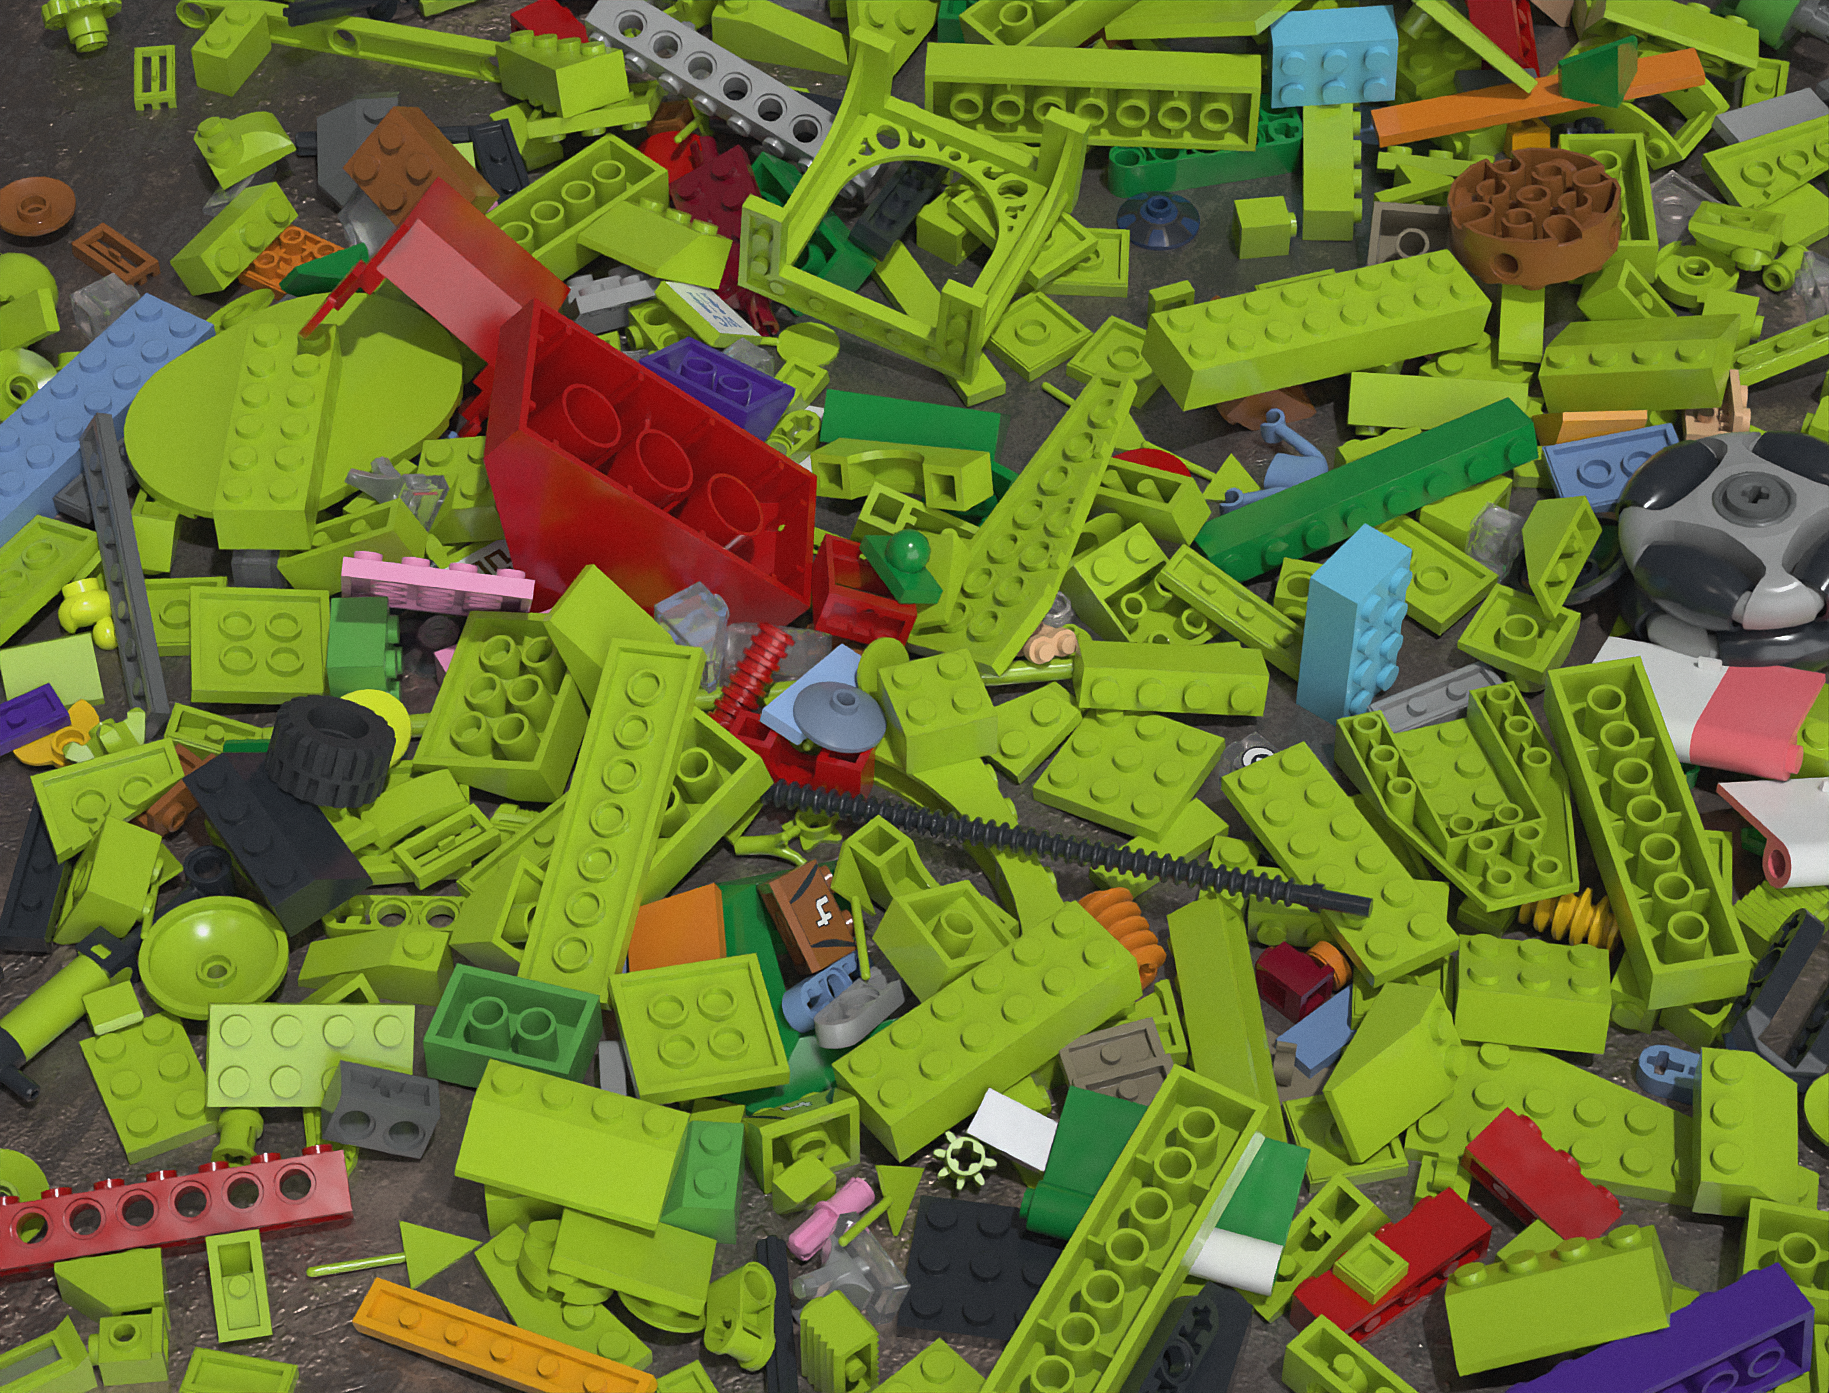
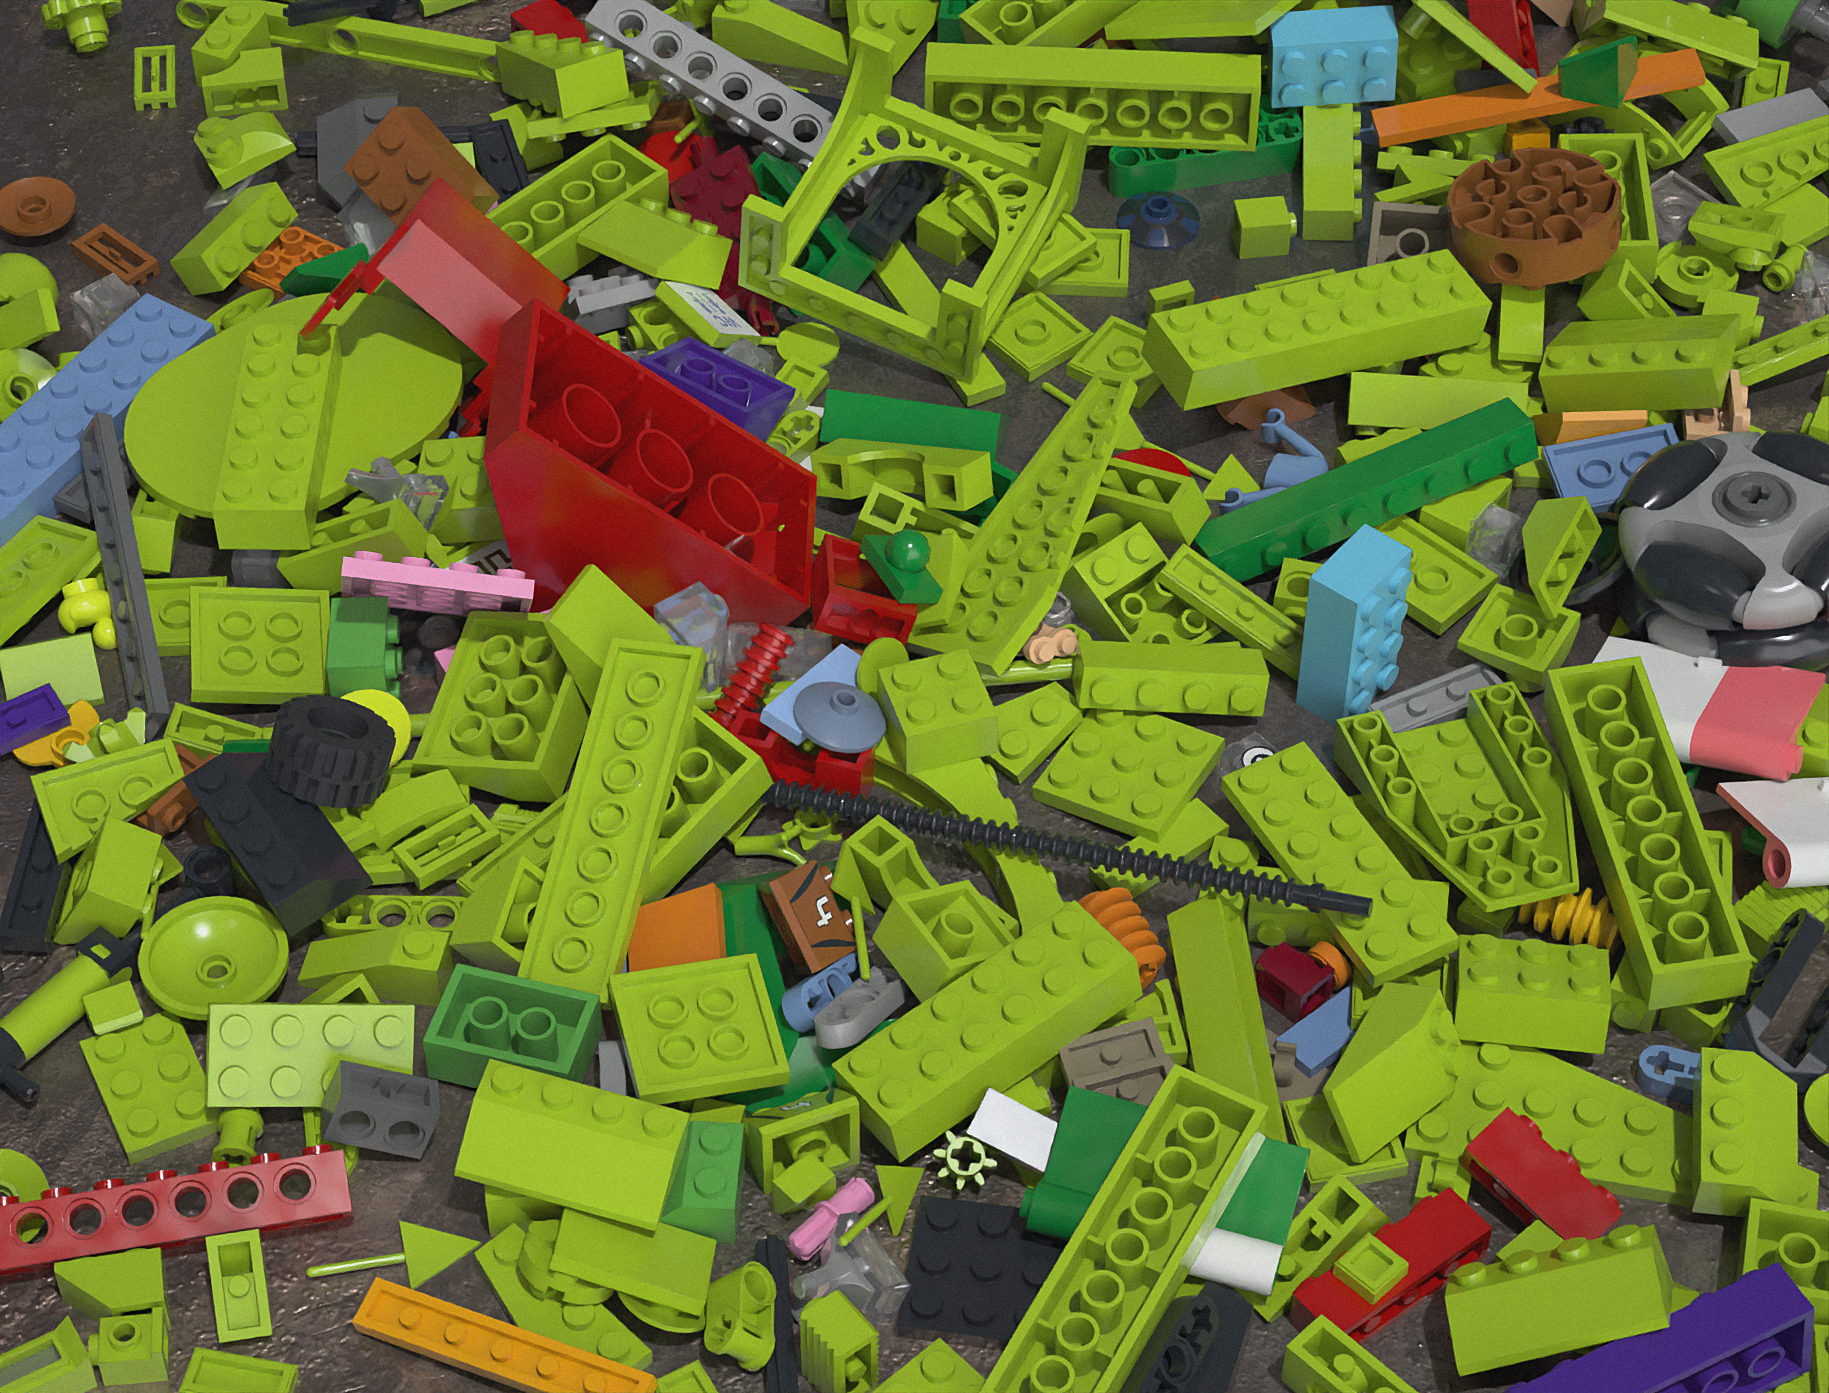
(247, 86): none -> lime arch

